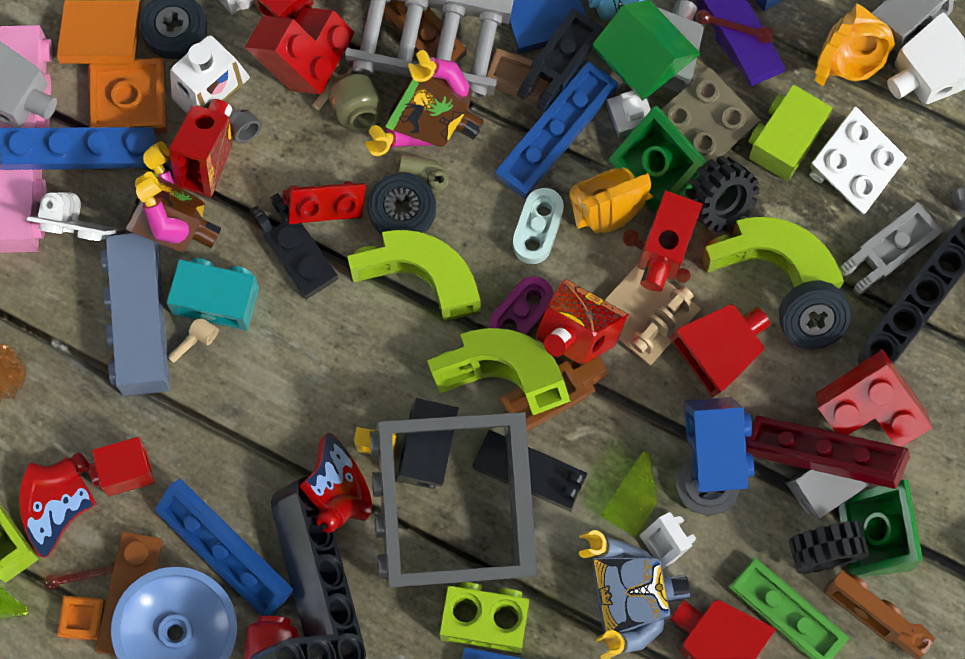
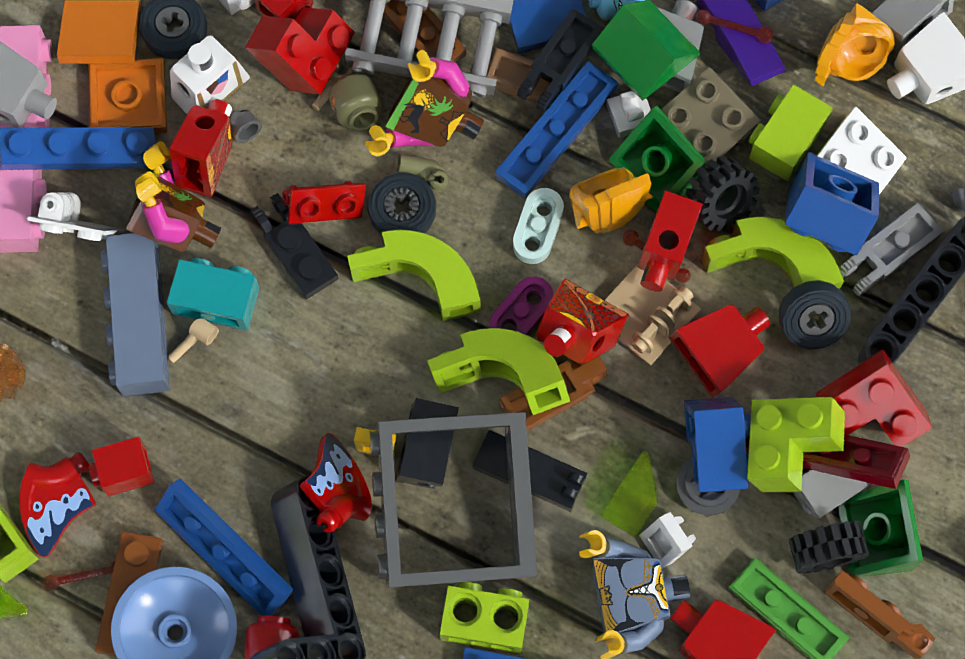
(80, 618): orange tile -> none
(783, 432): none -> lime brick
(832, 204): none -> blue brick

